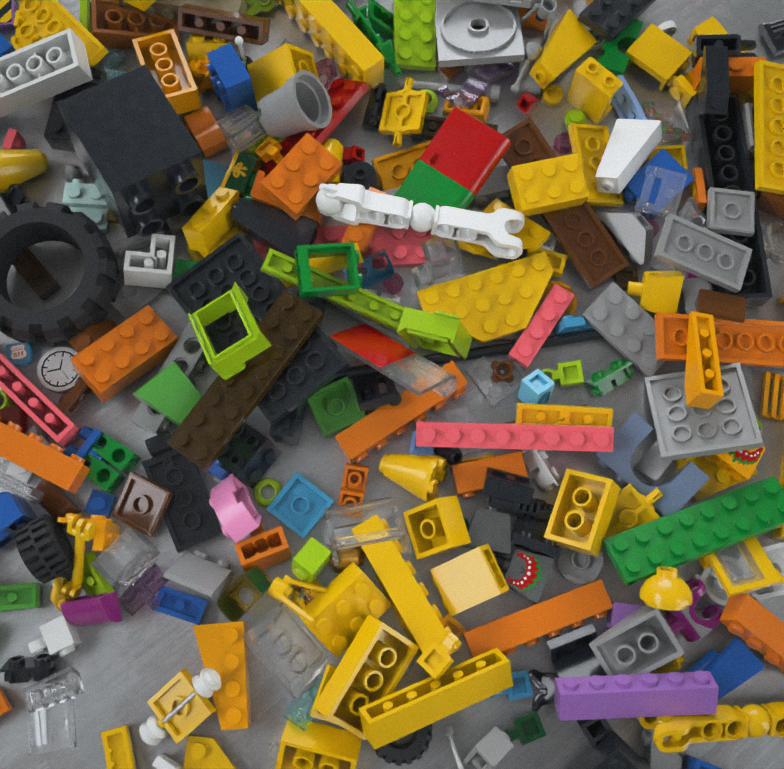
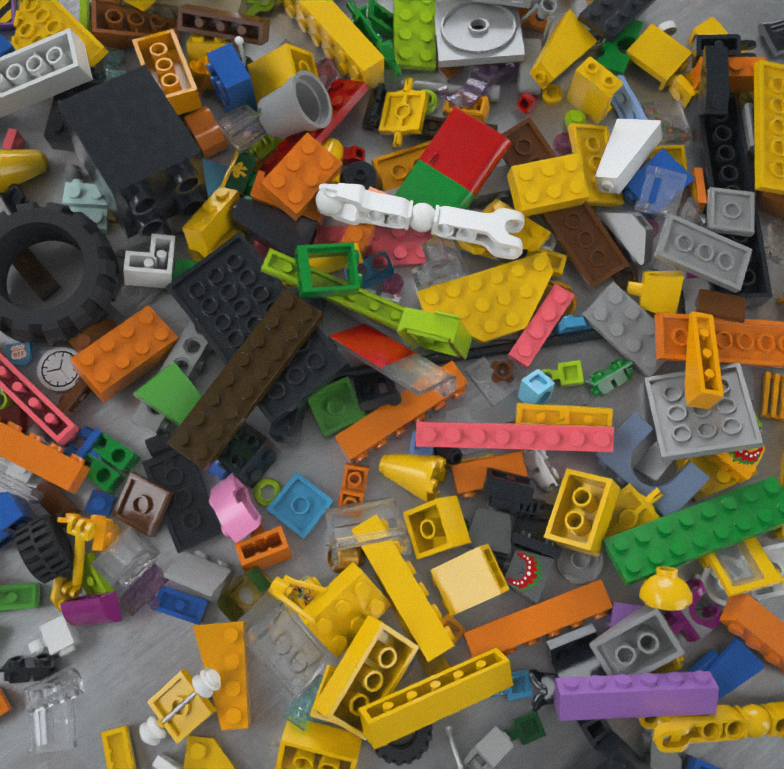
(233, 358): lime piece -> none
(269, 150): light orange plate -> none
(311, 560): lime slope -> none
(437, 659): yellow plate -> none
(532, 53): light grey hinge -> none

